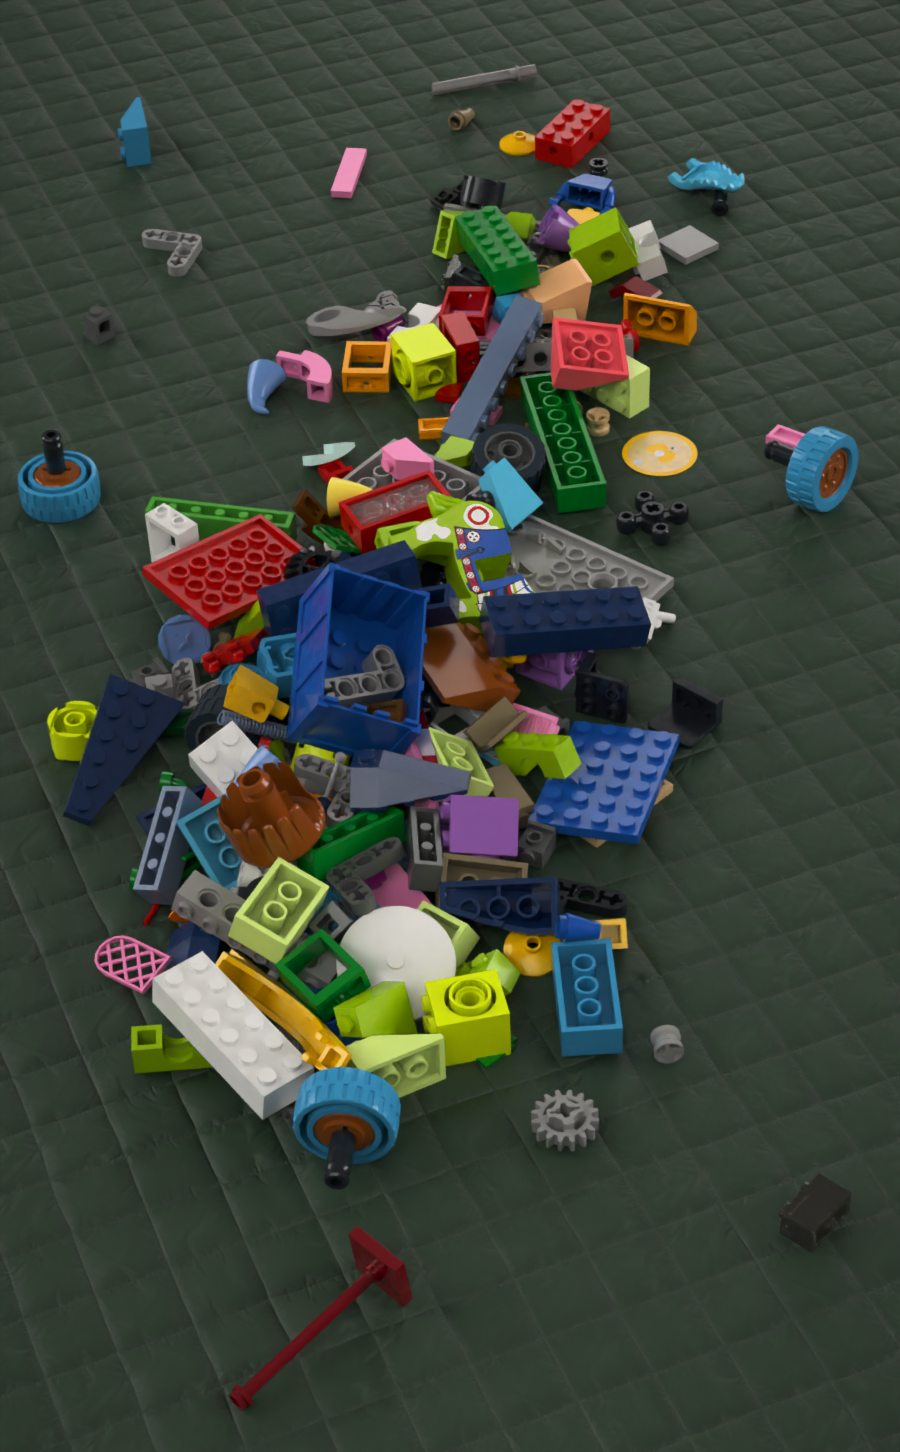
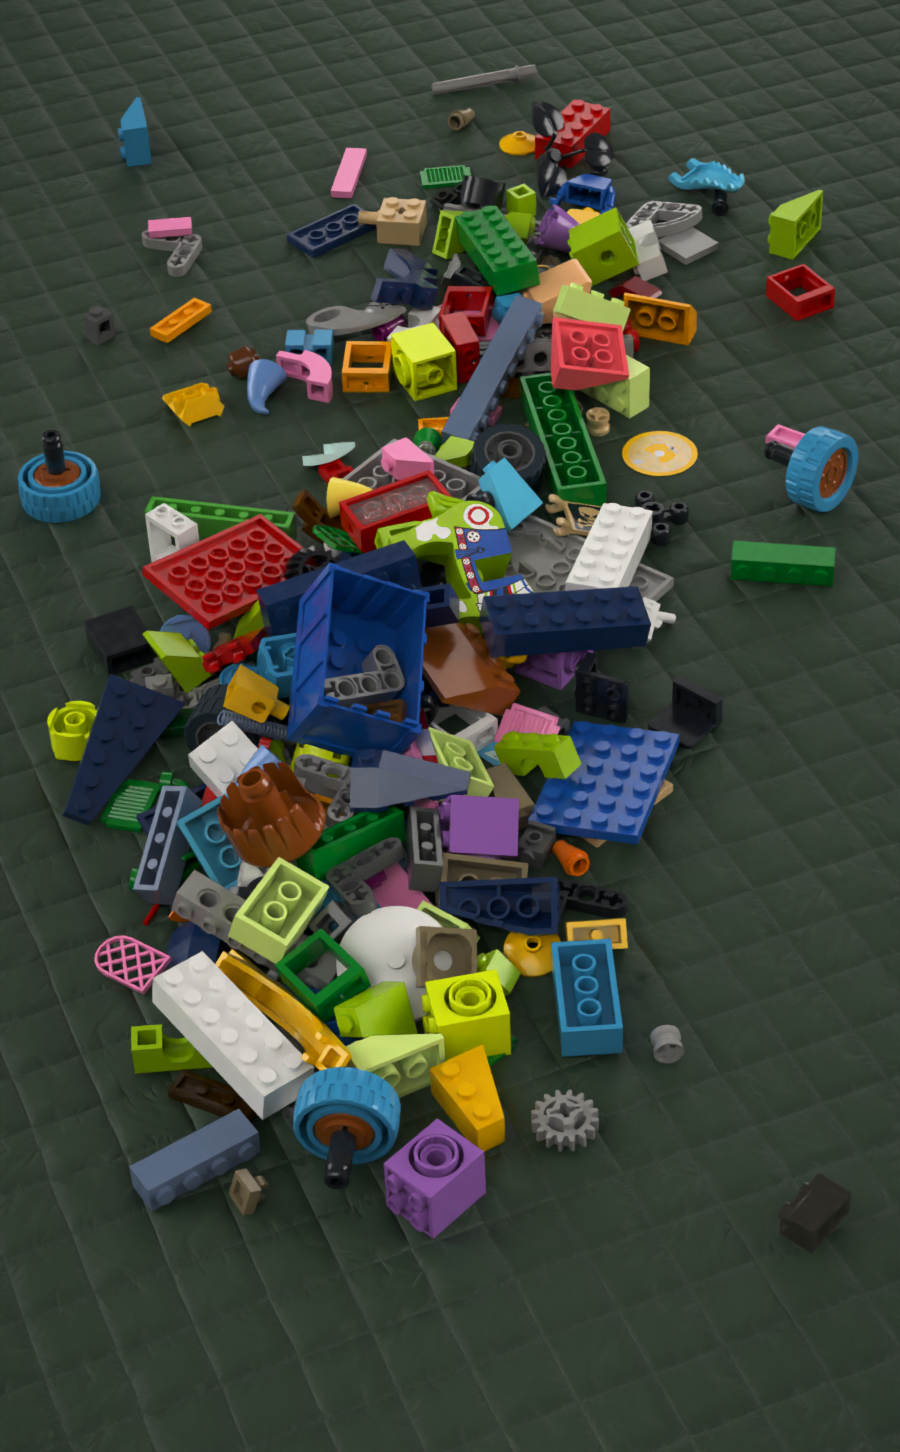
(119, 640): none -> black brick
(127, 802): none -> green window
(170, 227): none -> bright pink tile
(180, 320): none -> light orange plate
(180, 657): none -> lime slope
(195, 403): none -> yellow slope
(195, 1159): none -> sand blue brick
(208, 1095): none -> dark brown tile
(240, 360): none -> reddish brown head
(246, 1191): none -> dark tan tile
(320, 343): none -> dark azure brick
(330, 231): none -> dark blue tile
(340, 757): light grey hinge -> none
(377, 1267): dark red tile -> none
(398, 221): none -> tan brick
(413, 284): none -> dark blue arch
(428, 440): none -> green piece
(434, 1178): none -> medium lavender brick
(443, 176): none -> green window
(449, 393): red tile -> none
(456, 941): none -> dark tan piece
(470, 1097): none -> yellow wedge
(494, 724): dark tan panel -> none
(521, 200): none -> lime brick
(546, 122): none -> black plant
(573, 860): none -> orange cone
(575, 928): blue cone -> none
(579, 516): none -> tan flag
(590, 306): none -> yellowish green wedge
(612, 548): none -> white brick
(679, 216): none -> light grey beam
(783, 563): none -> green brick
(795, 224): none -> lime slope
(819, 293): none -> red window

